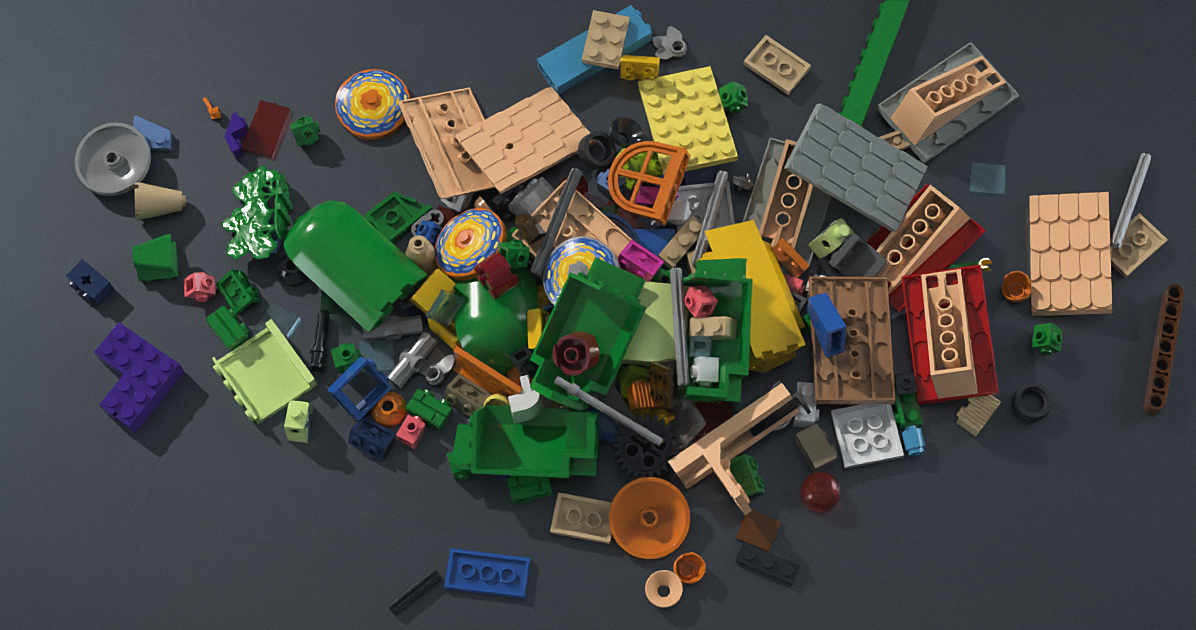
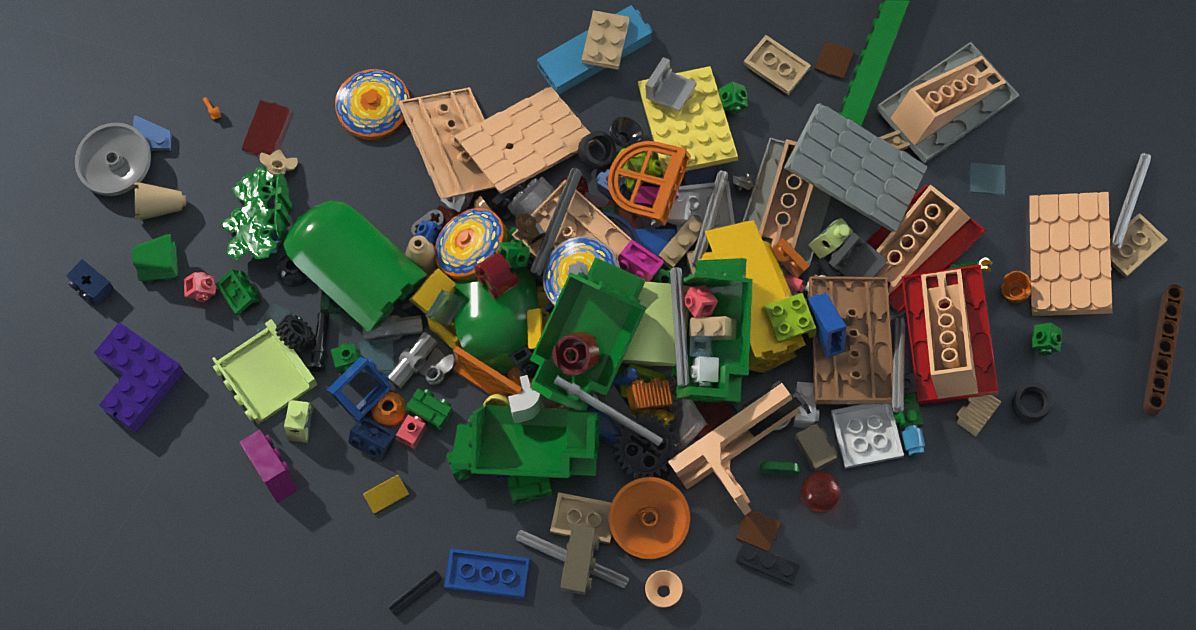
(227, 329): green brick -> none
(234, 132): dark purple slope -> none
(268, 465): none -> magenta wedge
(277, 163): none -> tan plate
(294, 332): none -> black tyre
(305, 131): green brick -> none
(386, 494): none -> yellow slope
(396, 215): green wing -> none
(465, 395): dark tan bracket -> none
(560, 553): none -> light grey axle
(579, 559): none -> dark tan wedge
(626, 379): none -> blue arm
(639, 67): yellow bracket -> none
(663, 382): dark brown bracket -> none
(668, 43): light grey plate -> none
(668, 87): none -> light grey bracket
(689, 568): orange hair -> none
(745, 473): green bracket -> none
(780, 468): none -> green tile
(791, 318): none -> lime bracket
(834, 60): none -> reddish brown piece
(898, 365): none -> light grey axle

